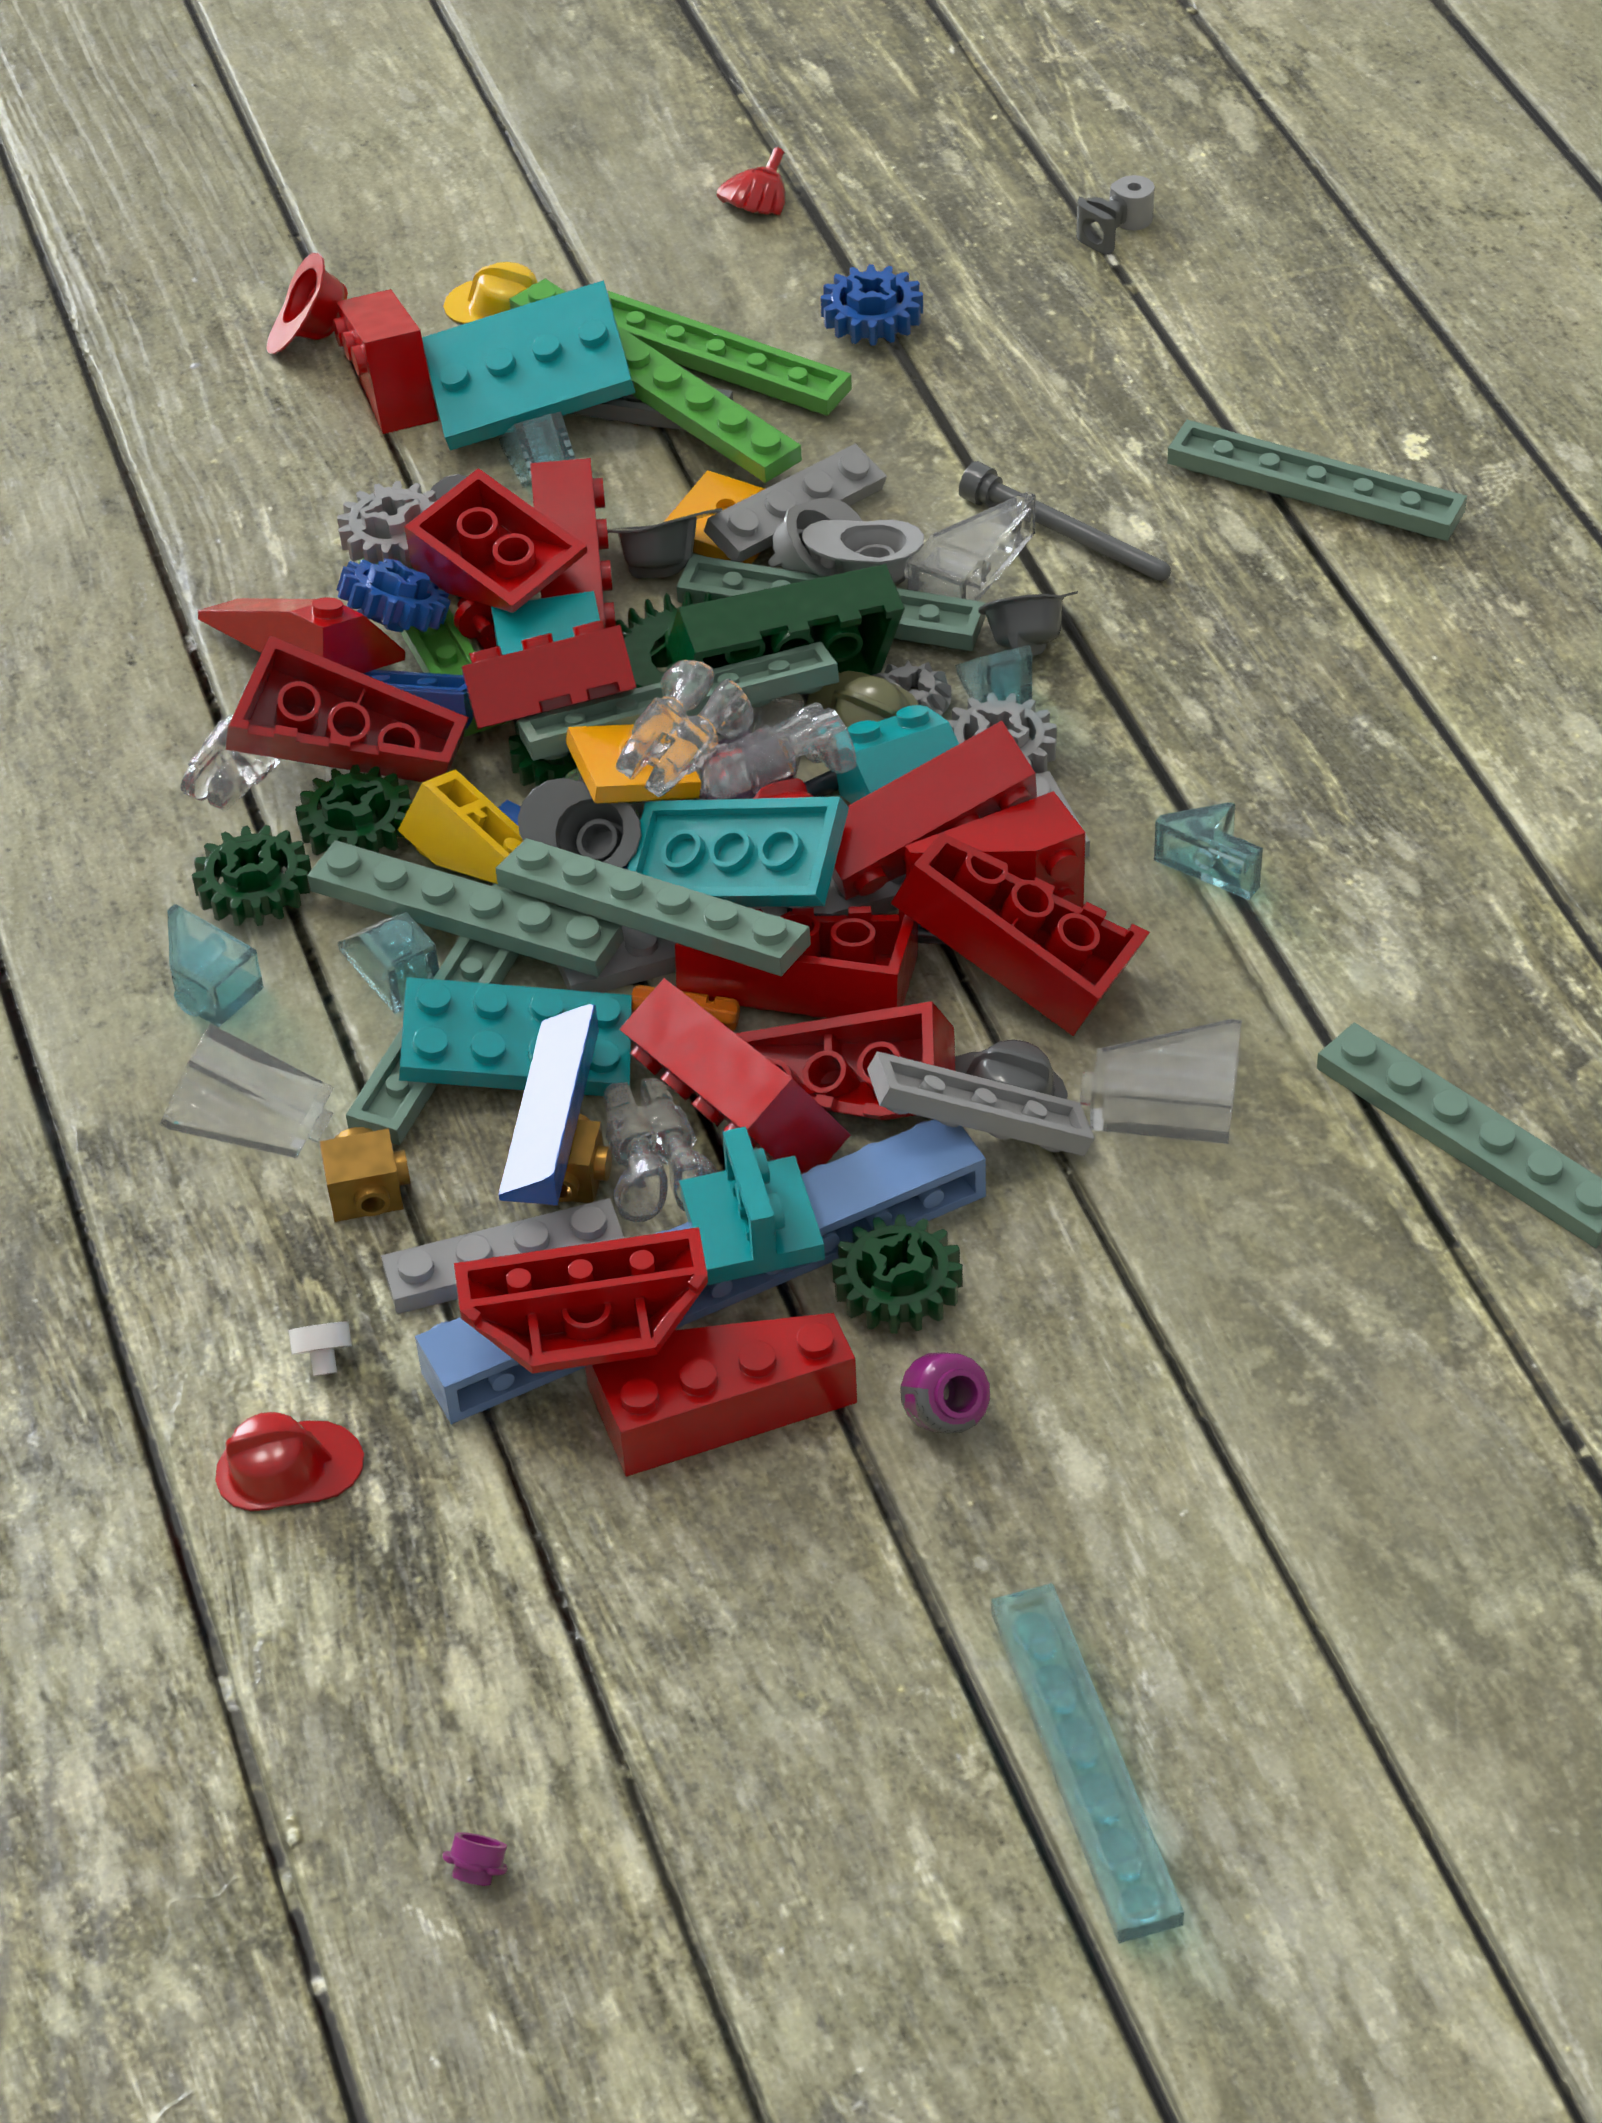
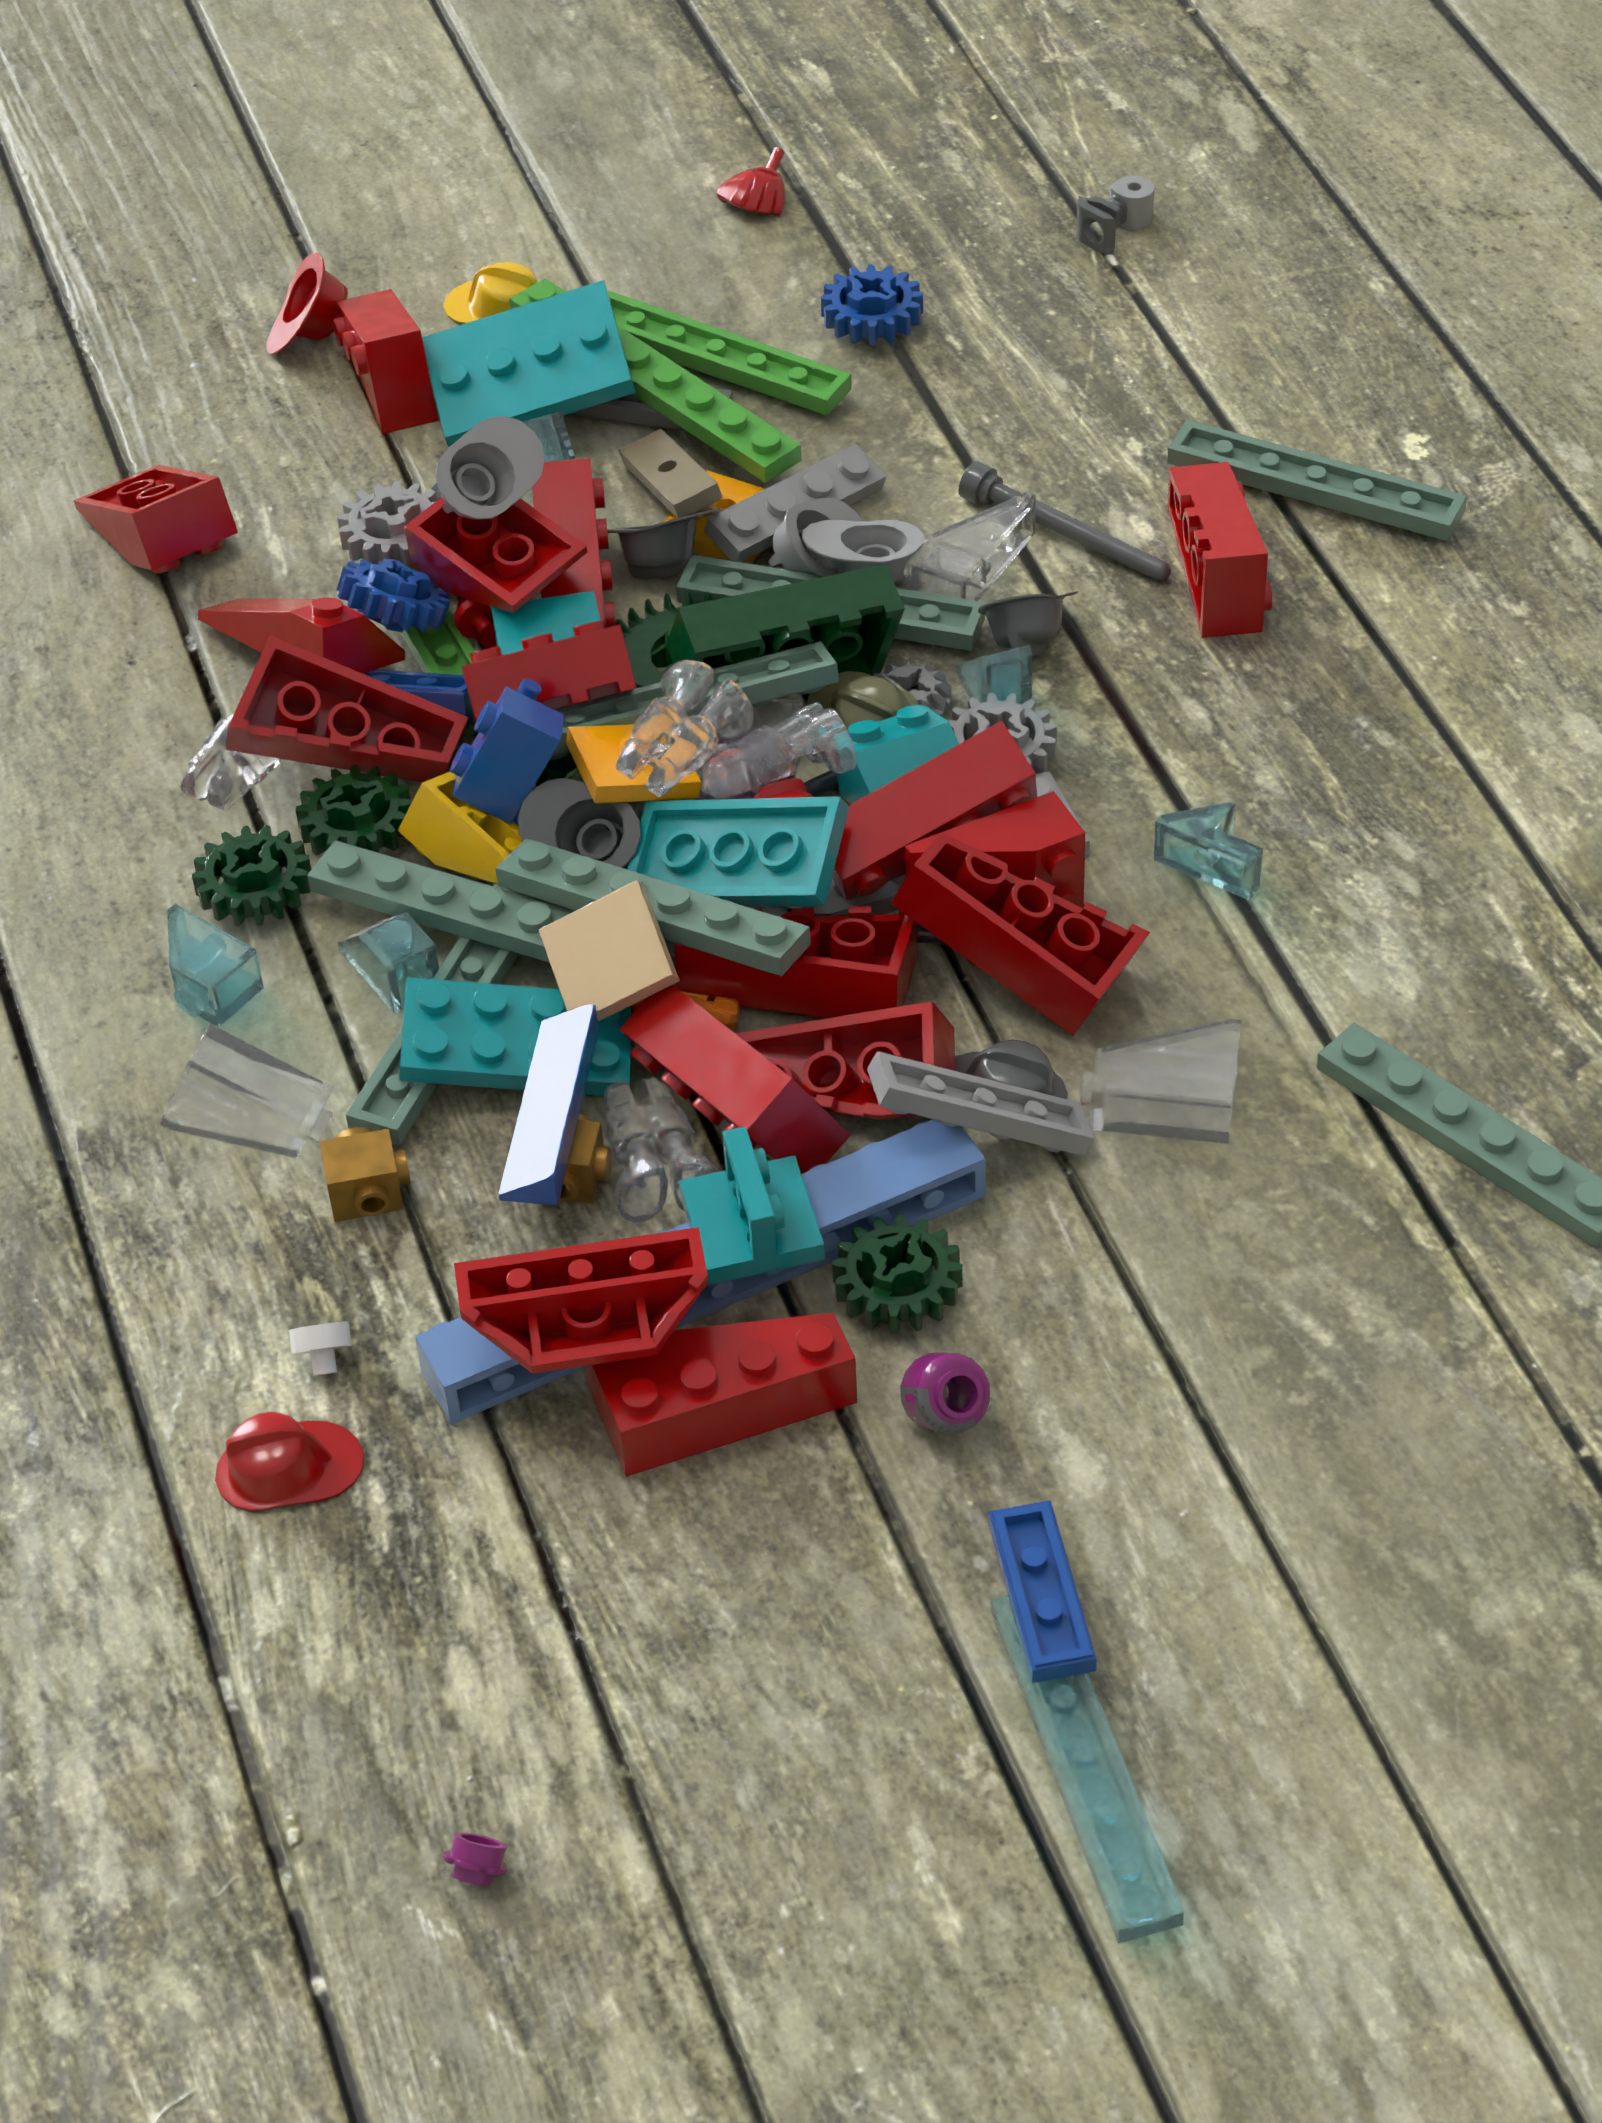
(161, 516): none -> red slope
(427, 1272): light grey plate -> none
(489, 468): none -> light grey piece
(508, 753): none -> blue brick
(609, 952): none -> tan tile
(671, 474): none -> dark tan tile
(1042, 1592): none -> blue tile
(1219, 549): none -> red wedge

